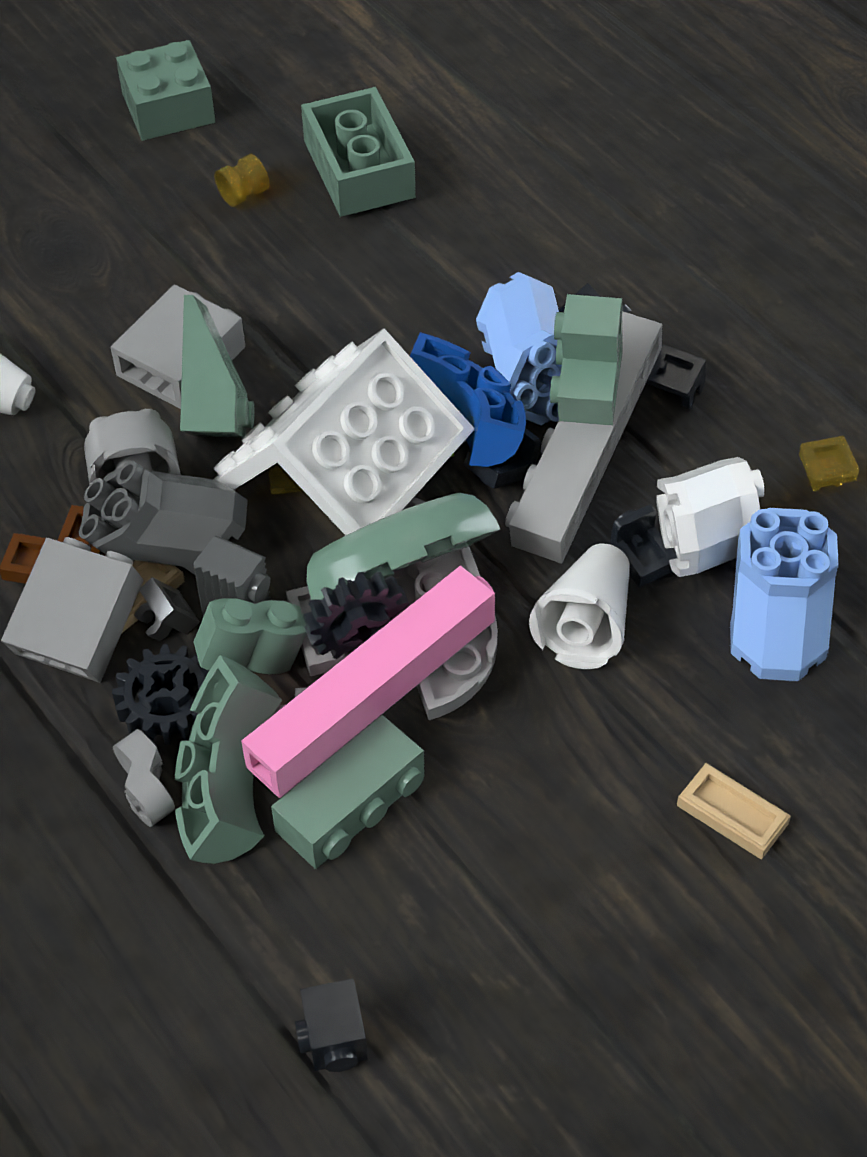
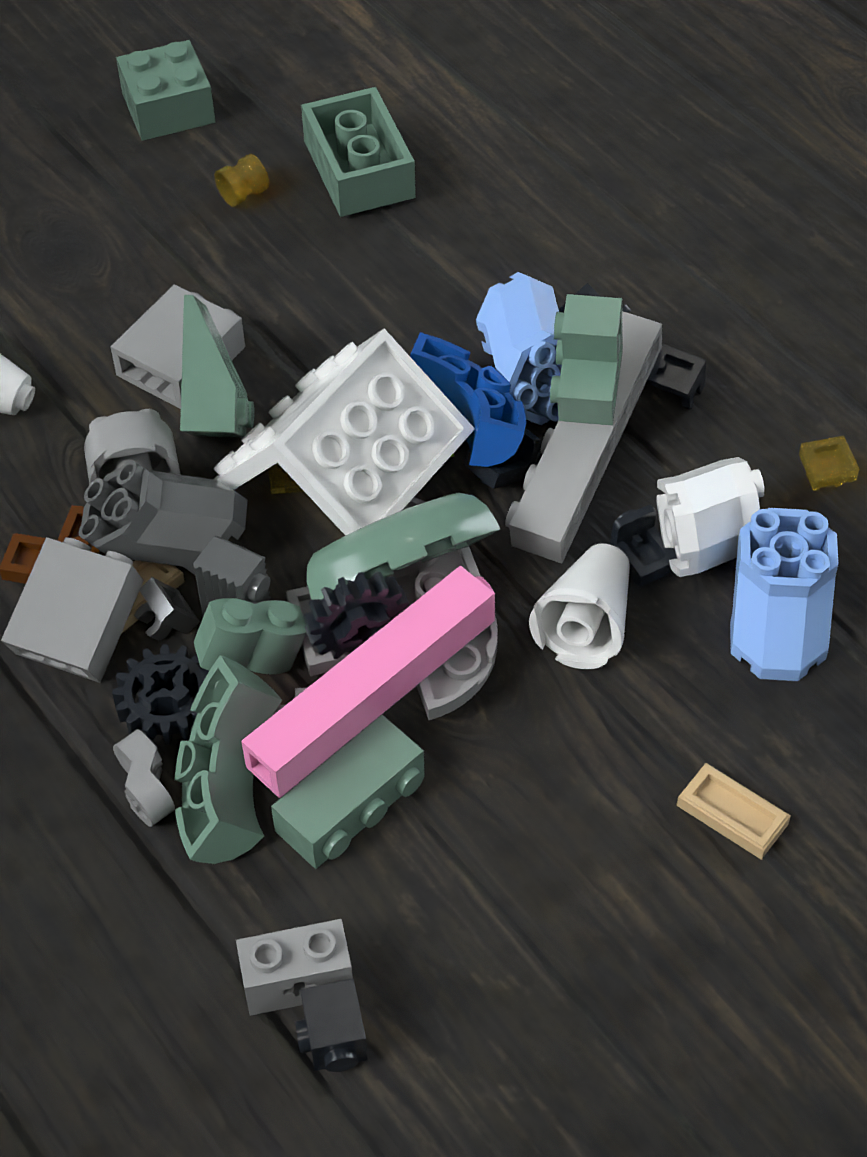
(291, 959): none -> light grey brick

